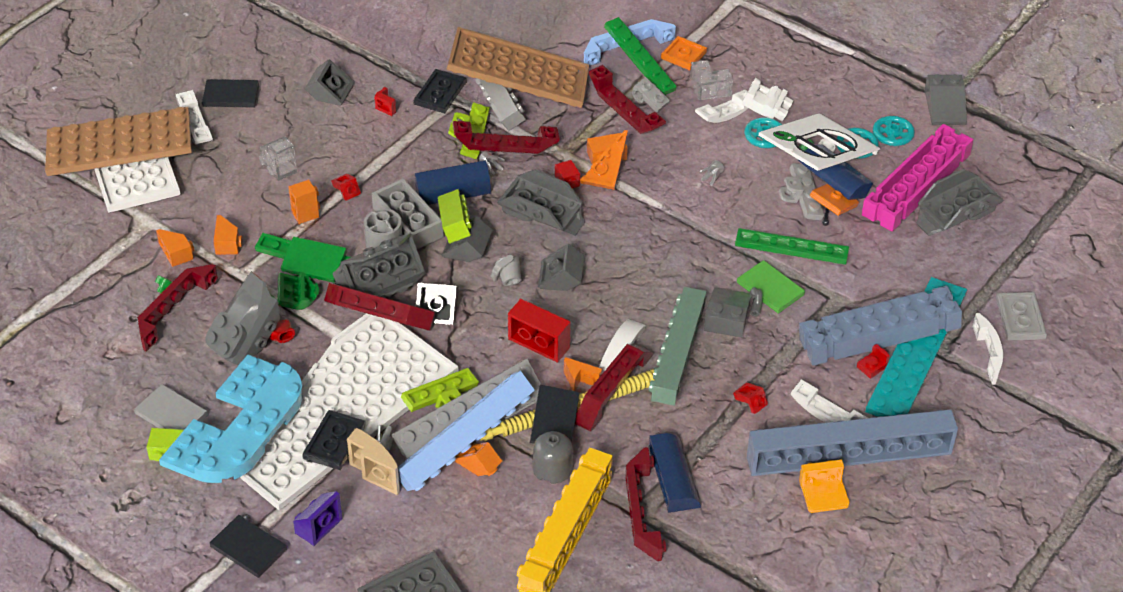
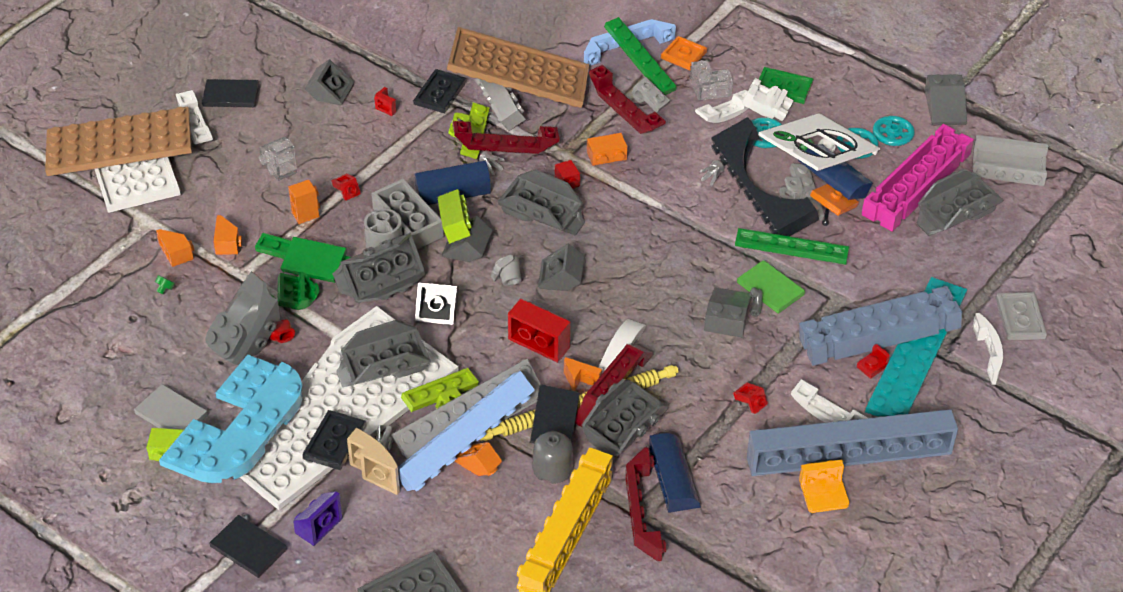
(200, 276): dark red slope -> none
(379, 306): dark red slope -> none
(381, 352): none -> dark grey slope
(606, 169): orange wing -> none
(621, 417): none -> dark grey slope
(678, 346): sand green brick -> none
(782, 214): none -> black arch
(796, 85): none -> green tile
(1010, 160): none -> light grey panel

